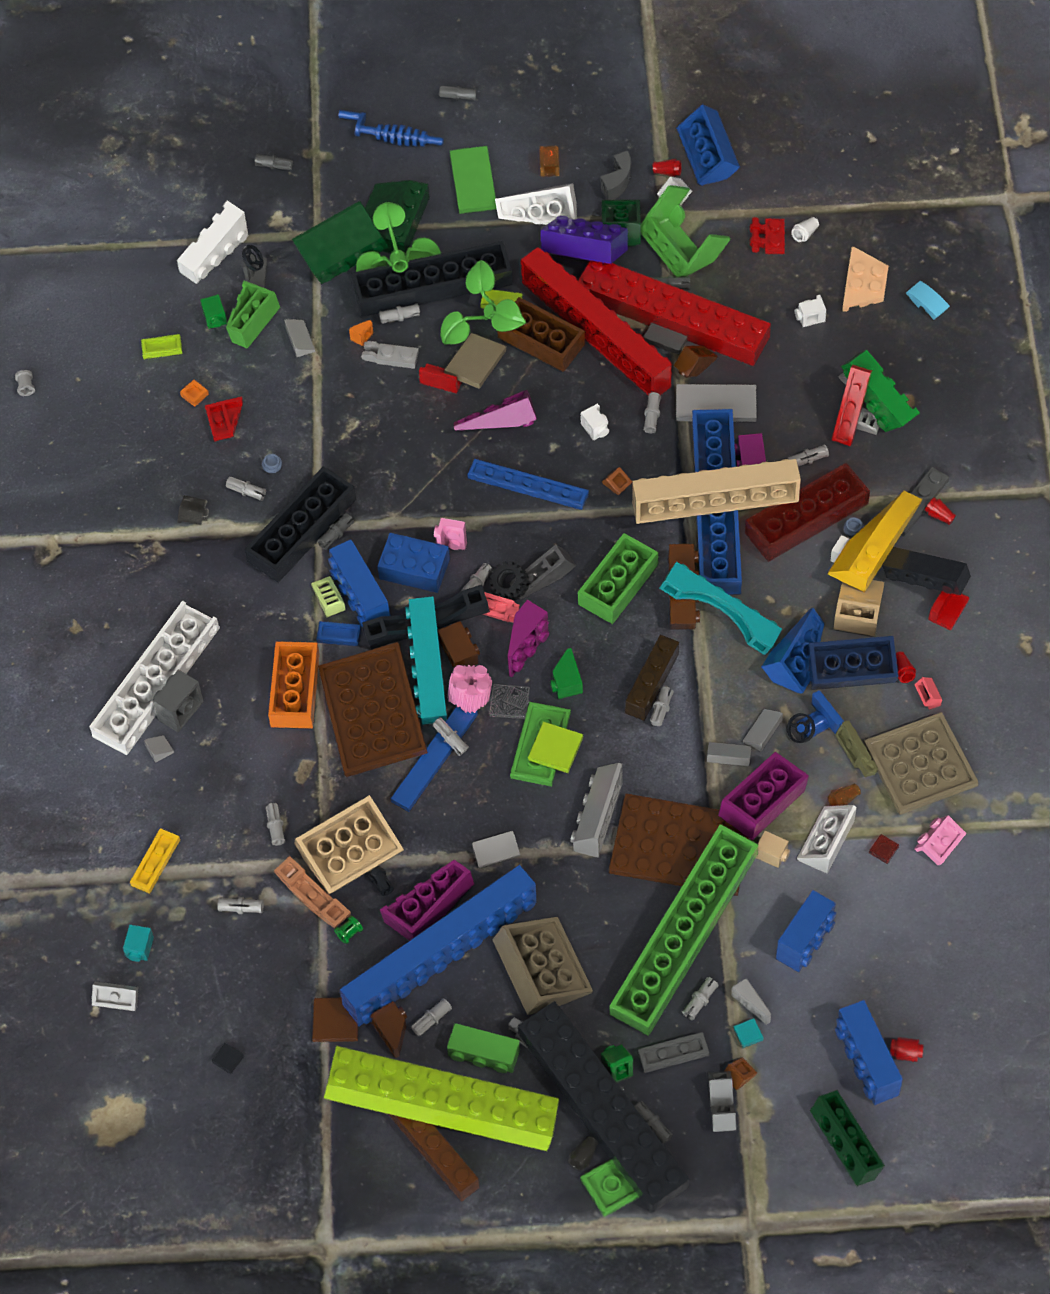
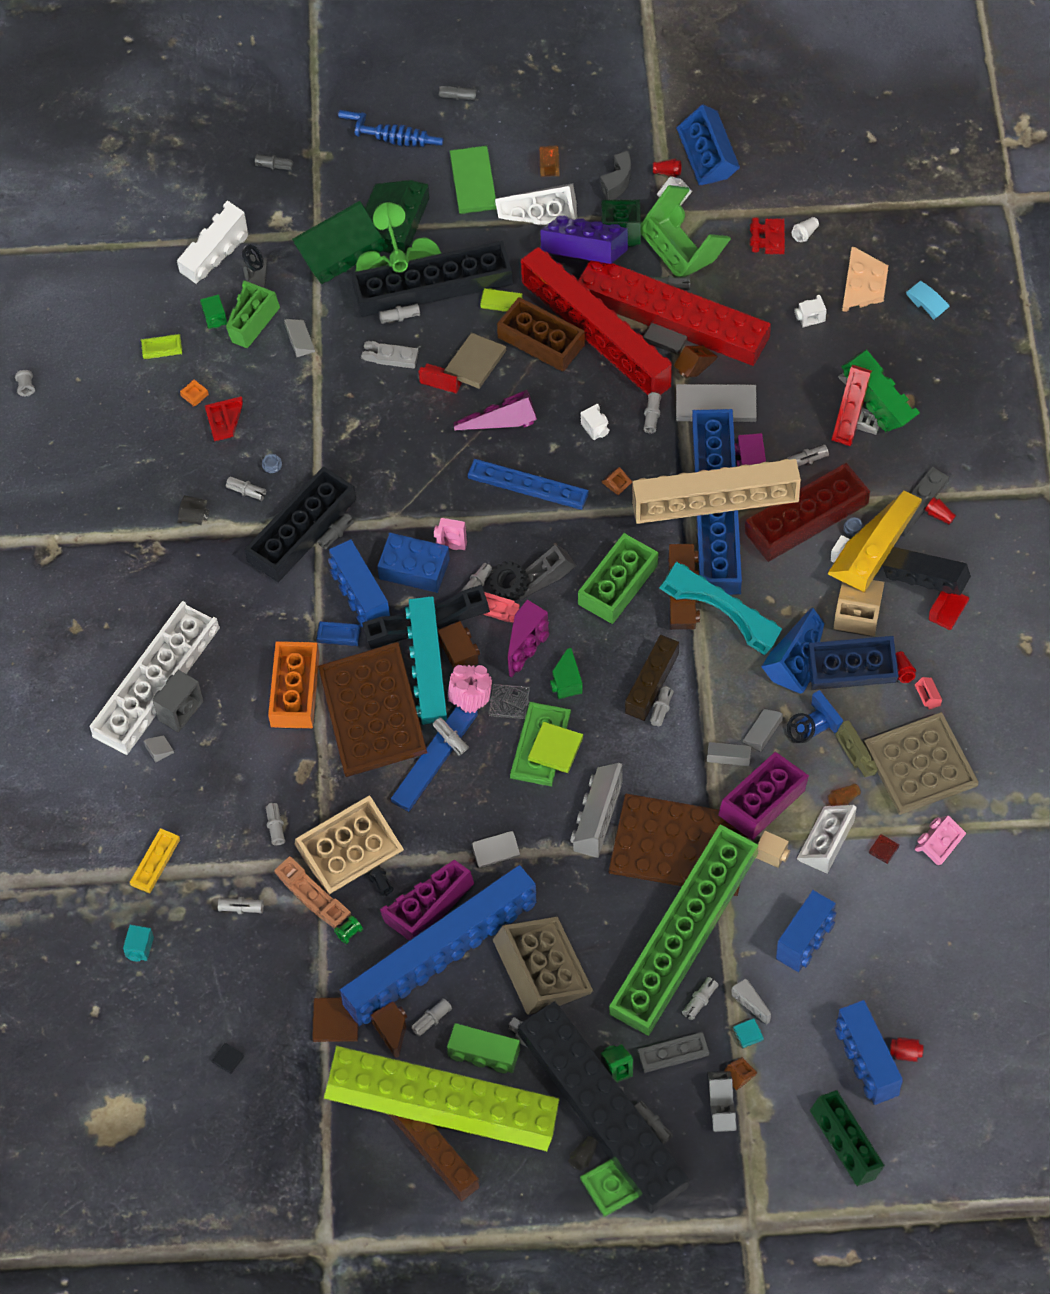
(114, 996): plate -> none
(333, 608): yellowish green slope -> none
(361, 332): orange slope -> none
(504, 316): bright green plant -> none

